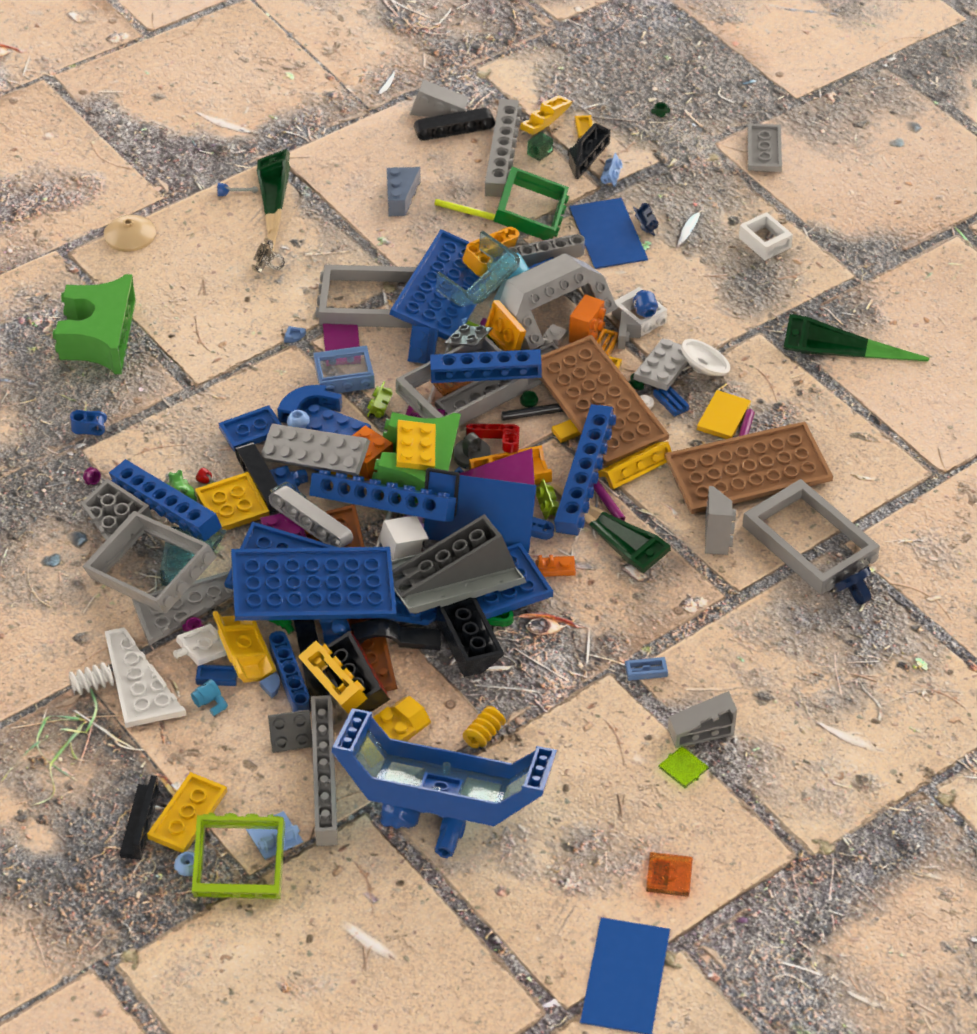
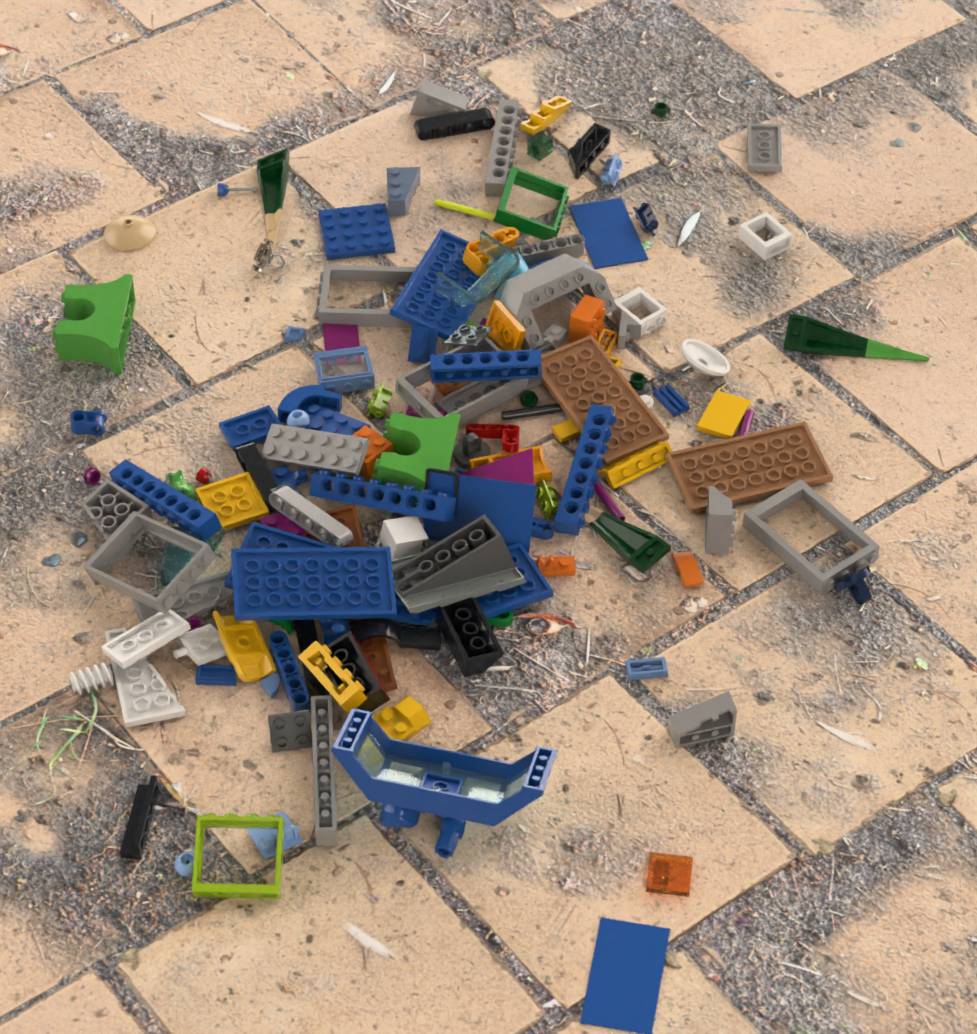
(145, 638): none -> white plate
(178, 821): yellow plate -> none
(207, 693): dark azure piece -> none
(356, 231): none -> blue plate
(415, 445): yellow plate -> none
(484, 727): yellow piece -> none
(582, 124): yellow tile -> none
(645, 303): blue head -> none
(662, 365): light grey plate -> none
(683, 767): clear neon green piece -> none
(688, 569): none -> orange slope

